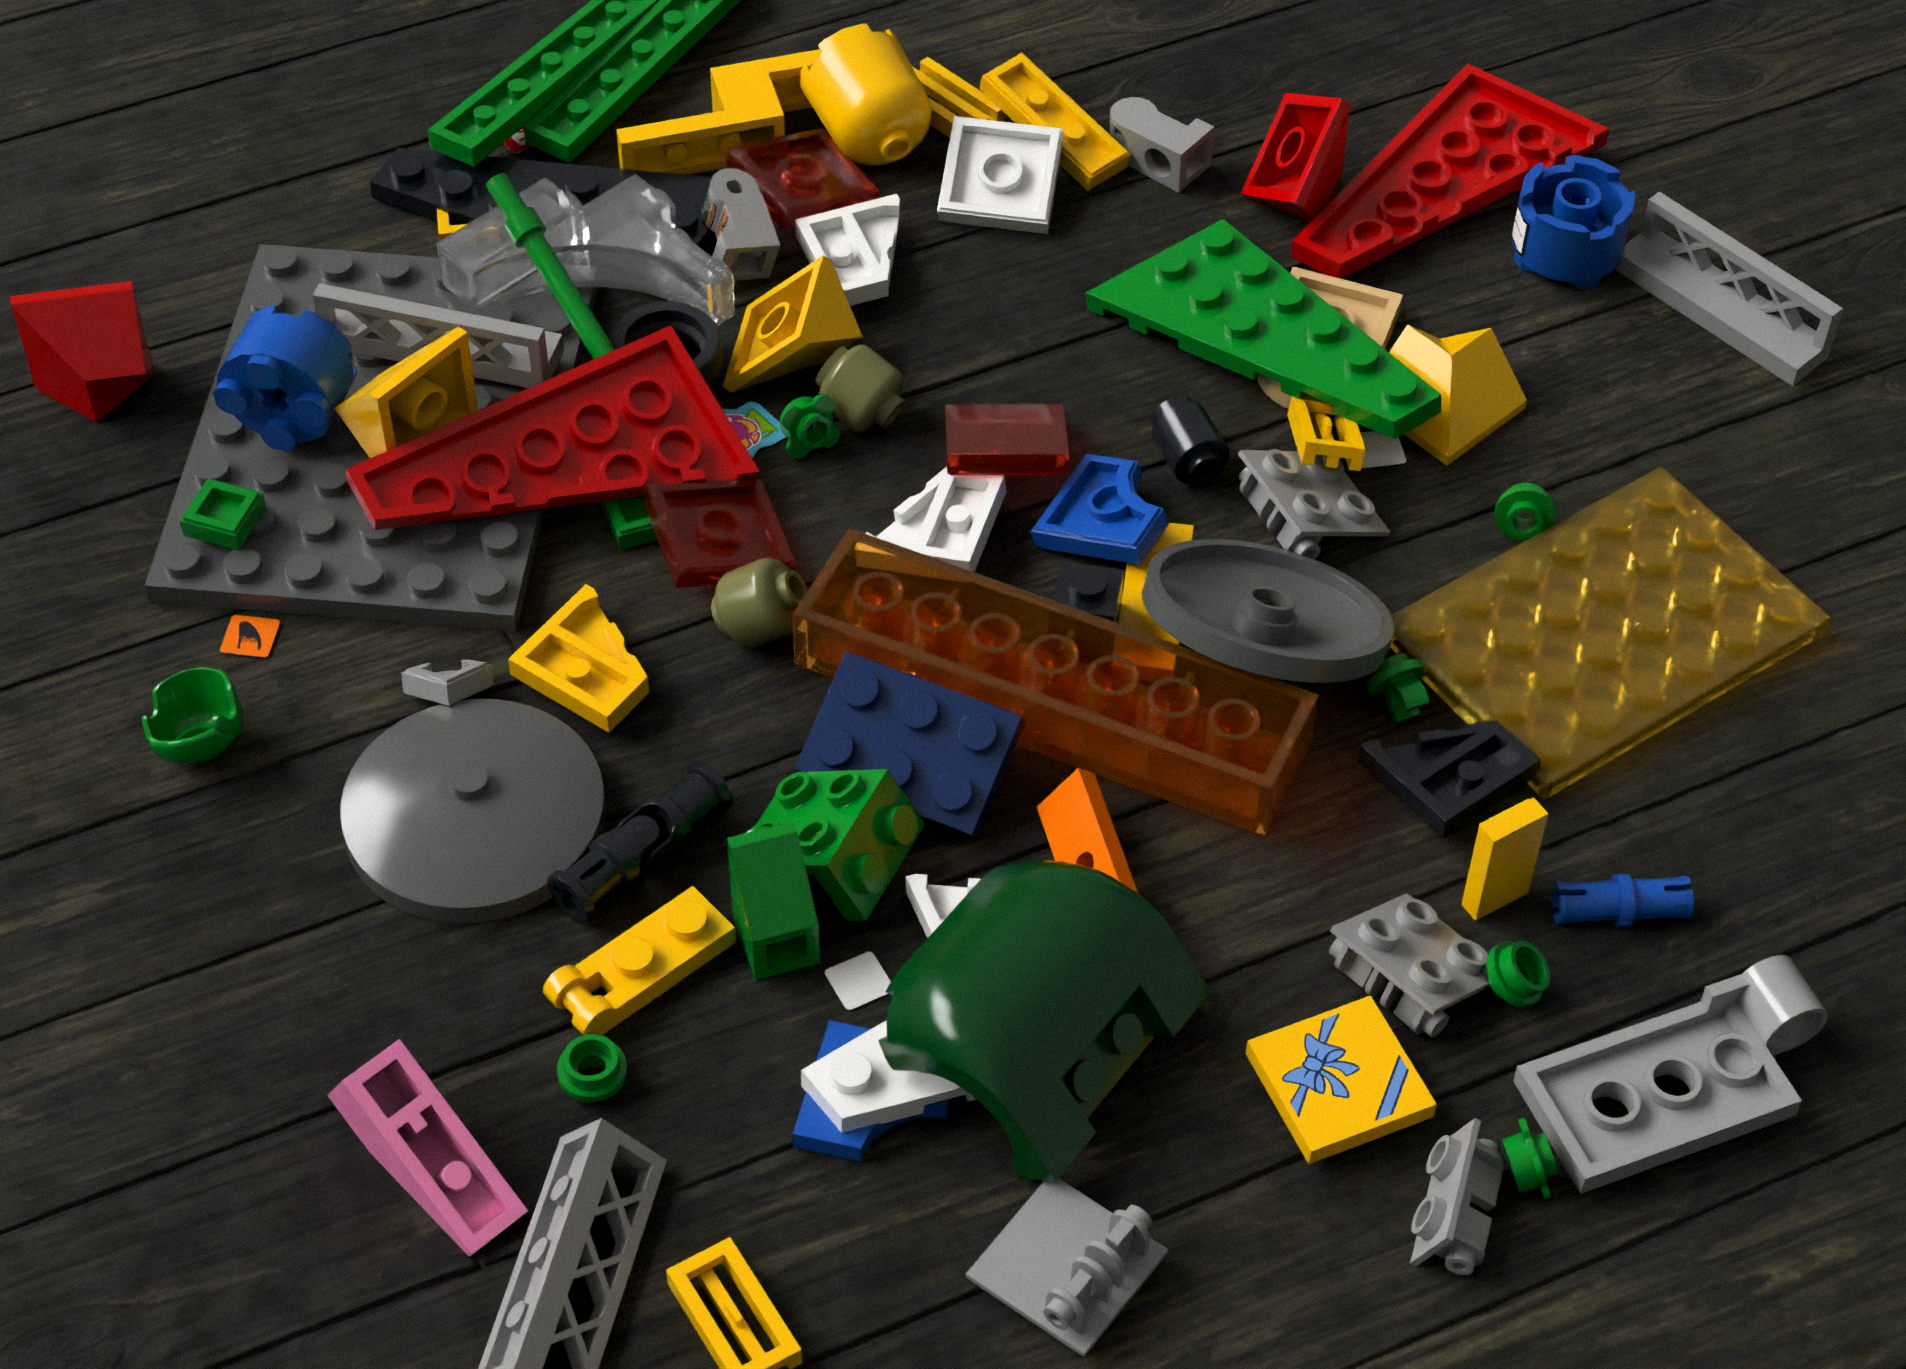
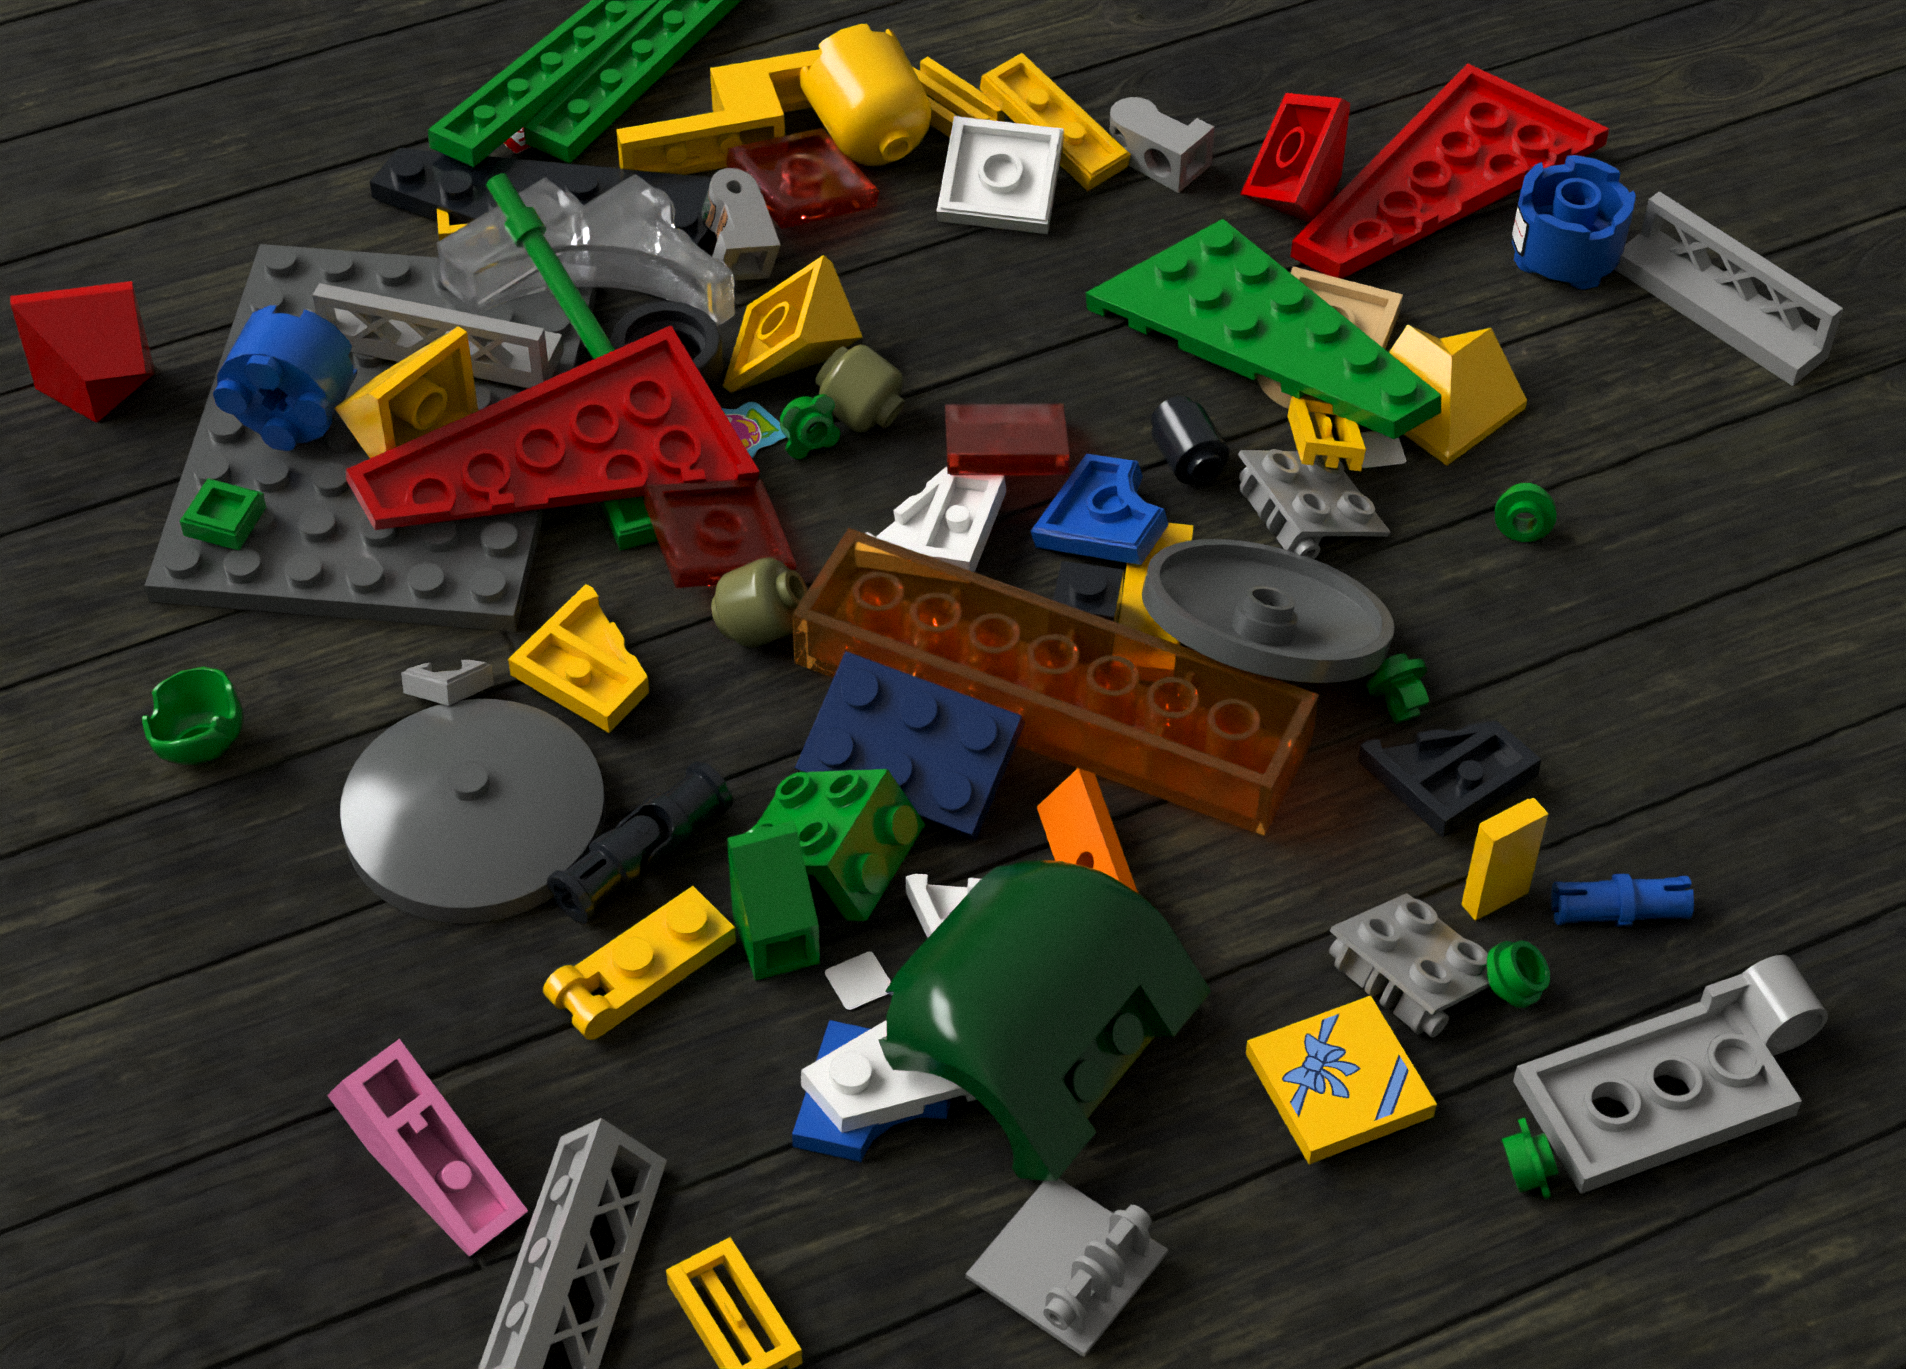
(250, 636): orange sticker -> none
(588, 1053): green plate -> none
(857, 242): white wing -> none
(1461, 1174): light grey hinge -> none
(1607, 627): clear yellow plate -> none

